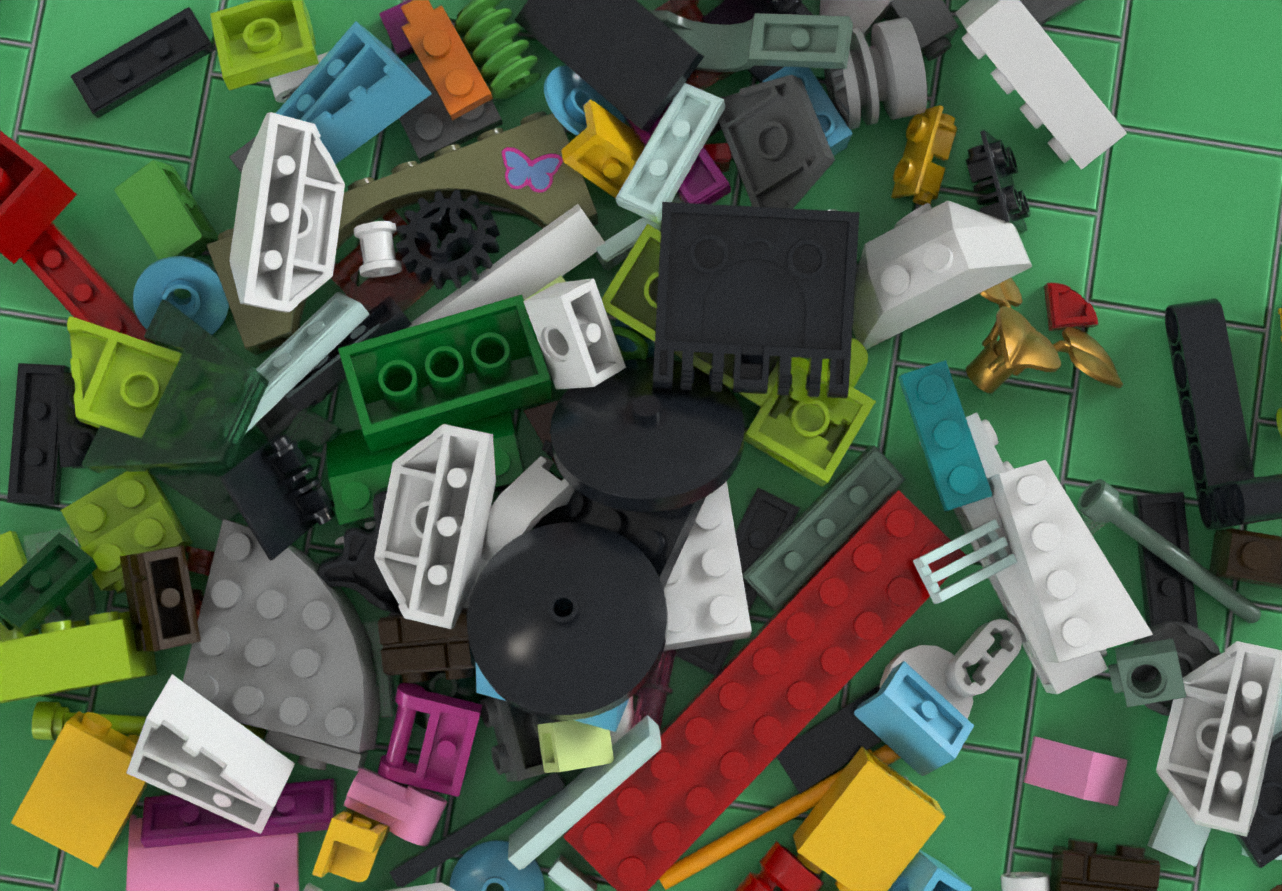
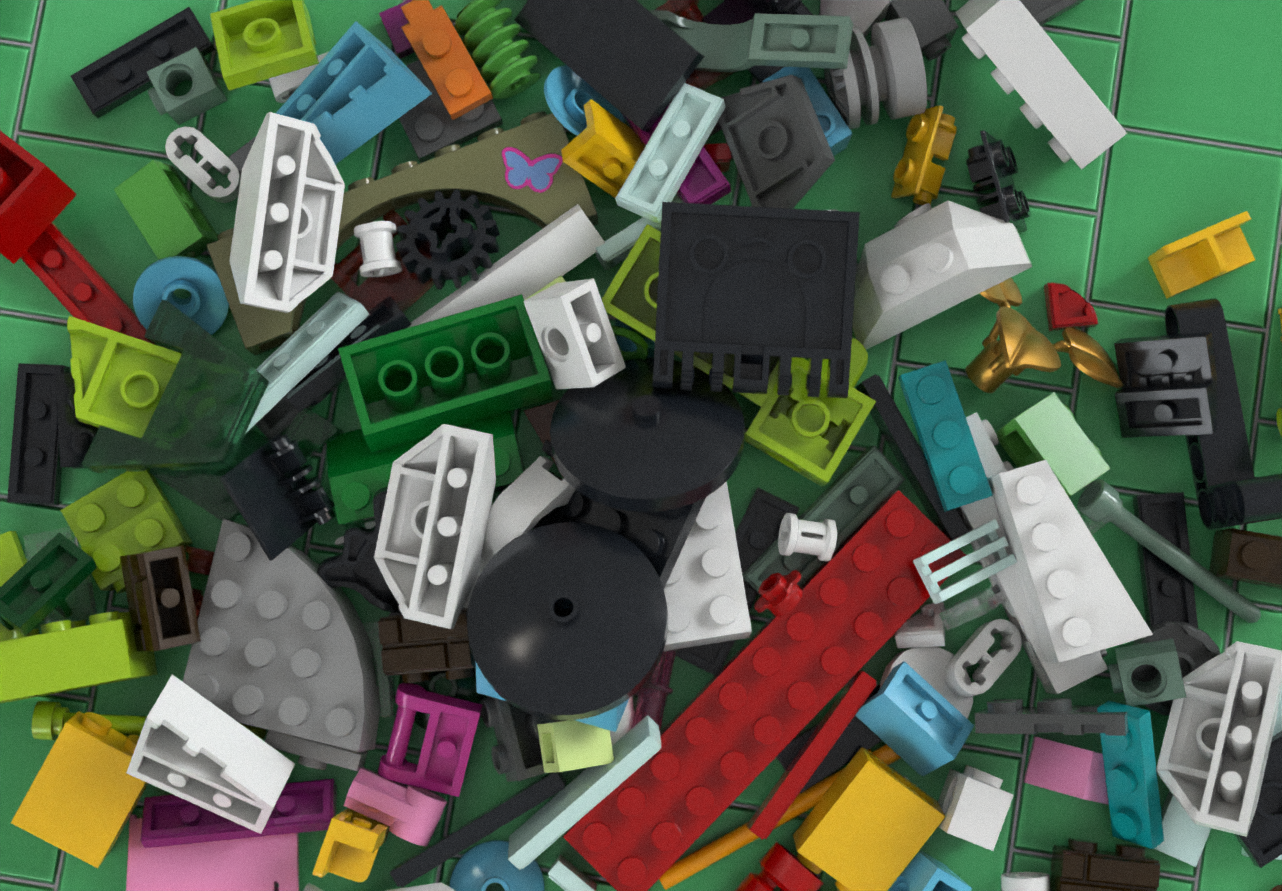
(198, 172): none -> white beam
(204, 92): none -> sand green brick
(779, 593): none -> red plate
(807, 537): none -> white bush
(811, 754): none -> red tile
(910, 456): none -> black tile
(923, 629): none -> white tile
(972, 607): none -> clear tile
(974, 806): none -> white brick
(1050, 715): none -> dark grey wing
(1053, 435): none -> brick
(1132, 779): none -> teal plate
(1167, 385): none -> black slope
(1202, 256): none -> yellow panel

